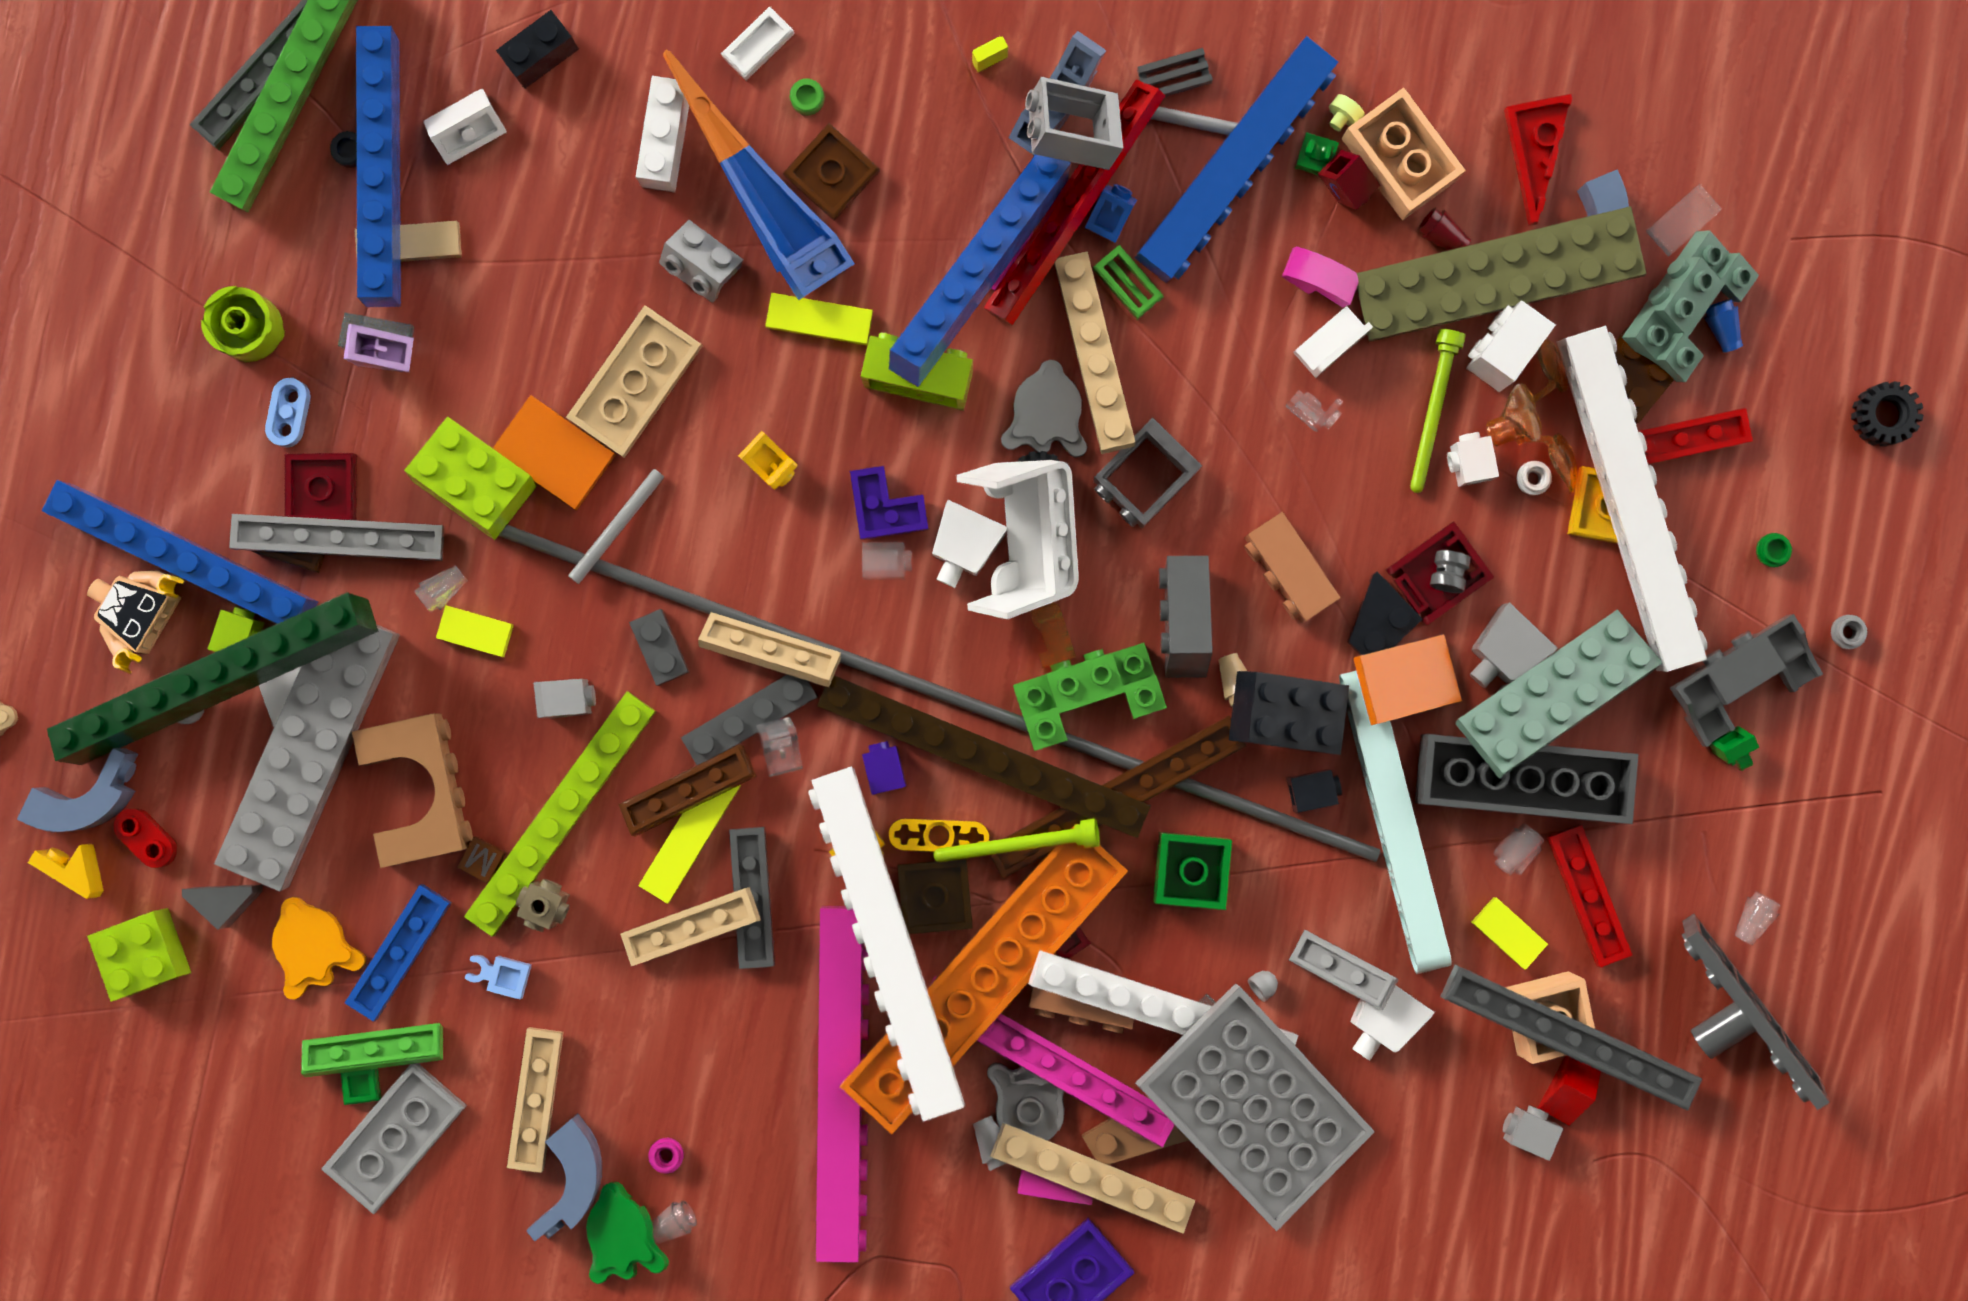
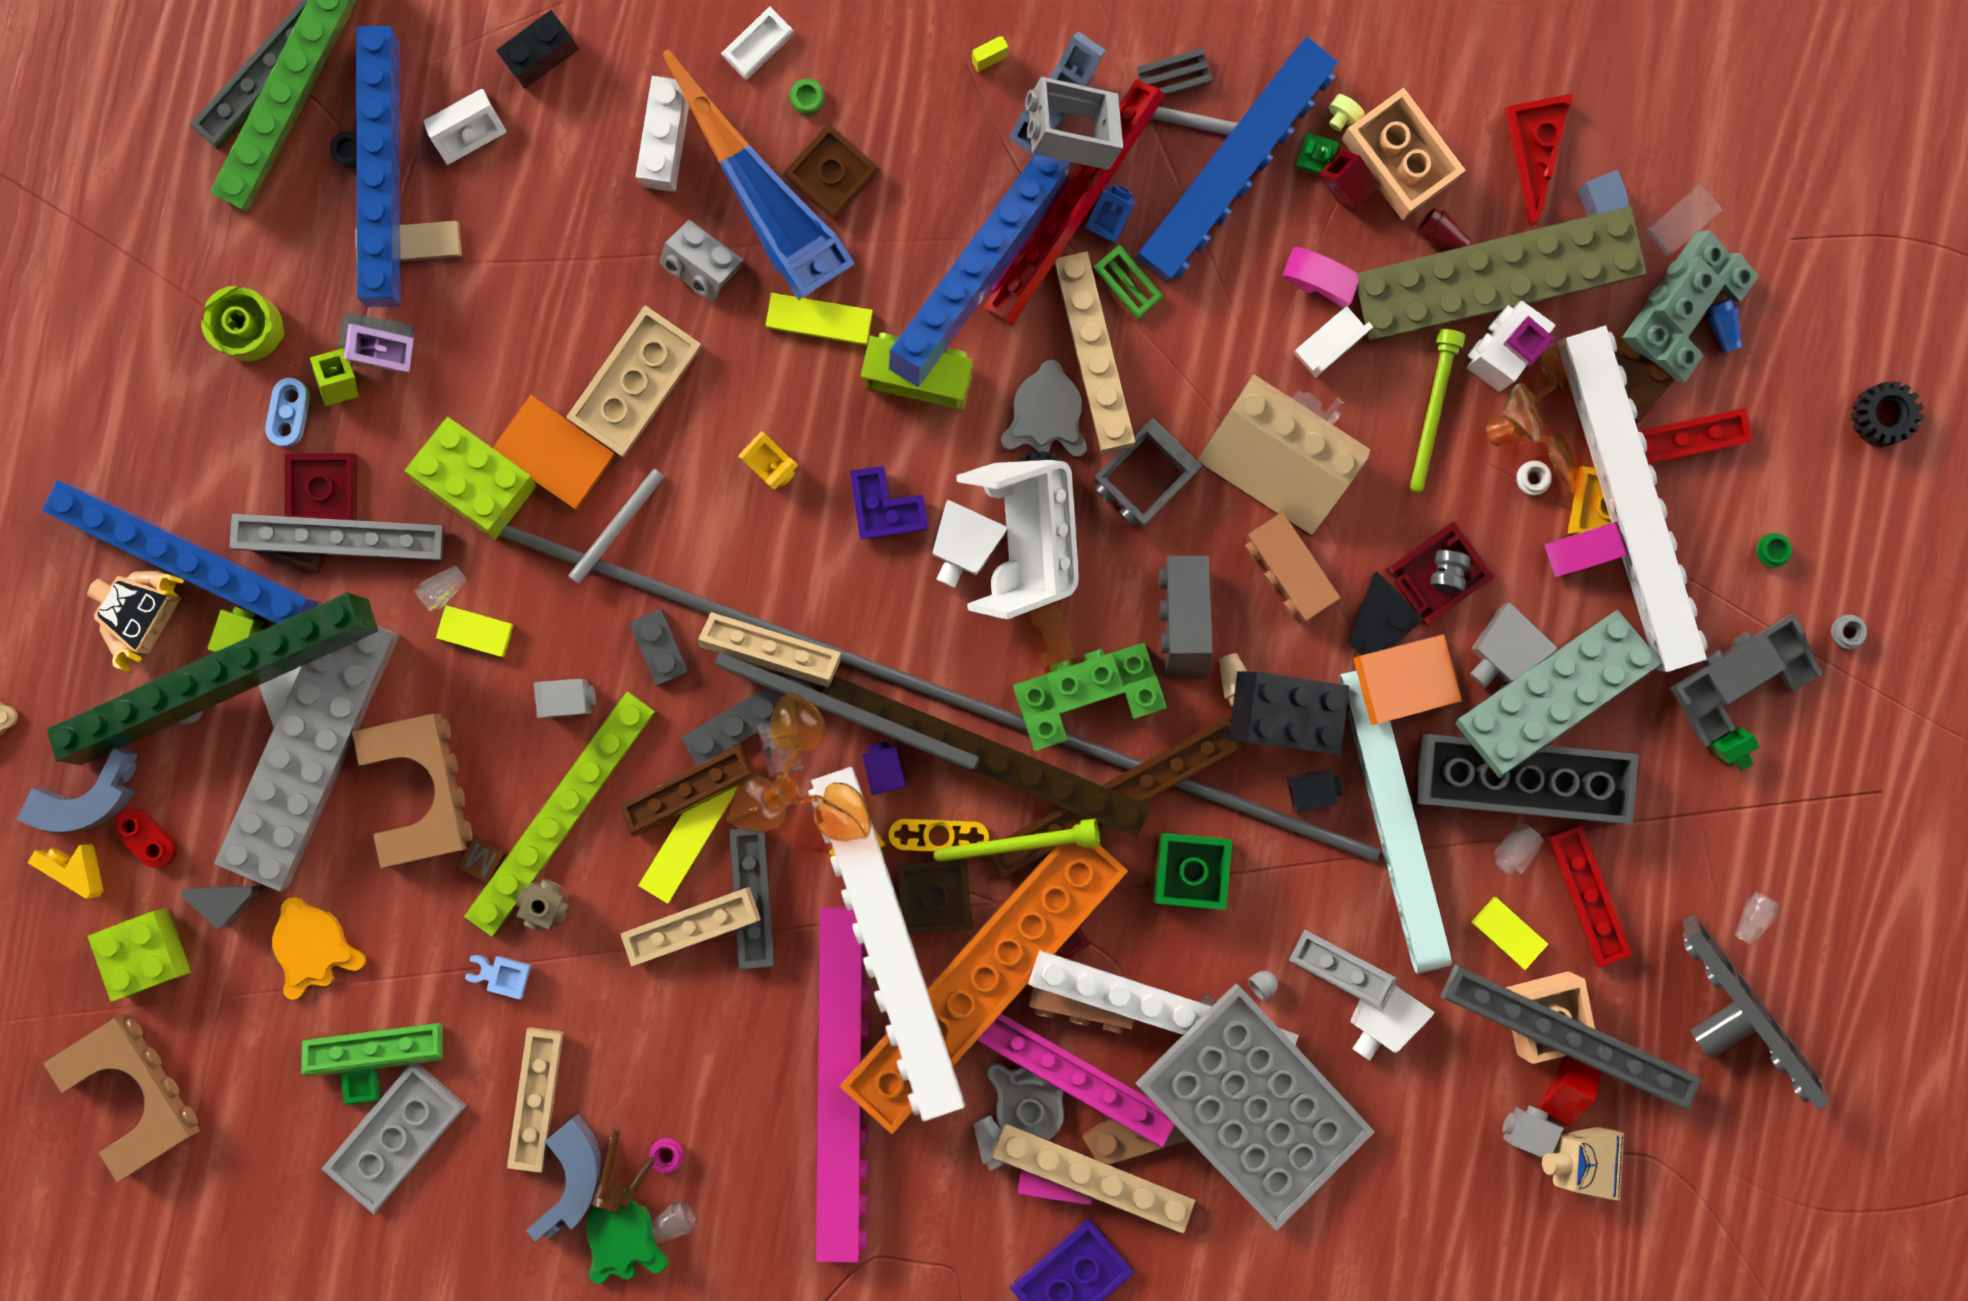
(165, 1117): none -> medium nougat arch
(334, 377): none -> lime brick
(398, 952): blue plate -> none
(609, 1193): none -> reddish brown plant
(764, 803): none -> clear orange plant
(848, 712): none -> dark grey tile
(885, 560): clear brick -> none
(1284, 455): none -> tan slope
(1473, 459): white brick -> none
(1529, 341): none -> magenta tile
(1586, 549): none -> dark pink slope
(1588, 1162): none -> tan torso

